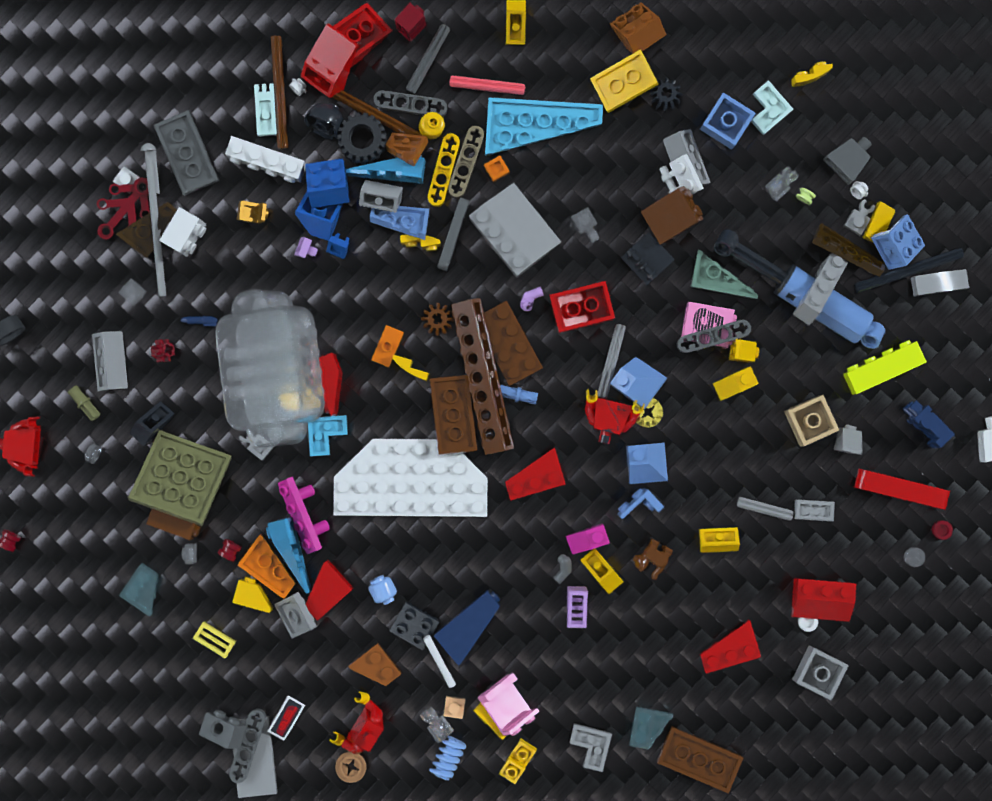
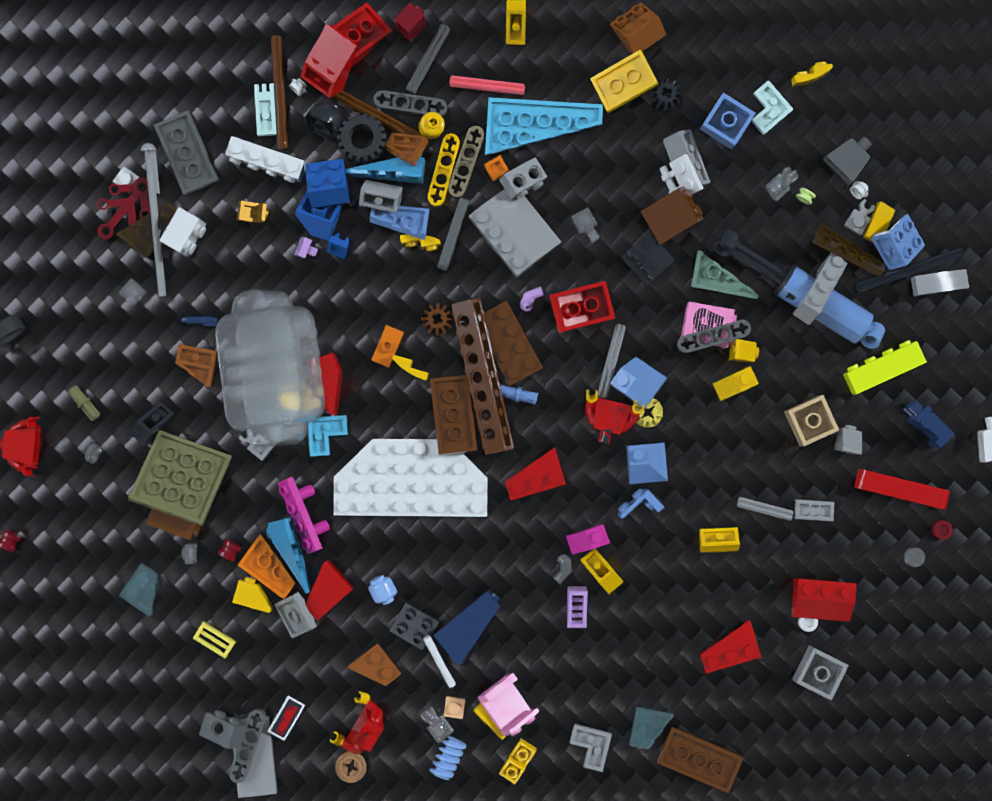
(109, 360): light grey panel -> none
(162, 350): dark red gear -> none
(197, 362): none -> dark orange wing
(521, 175): none -> light grey brick
(652, 555): reddish brown animal -> none

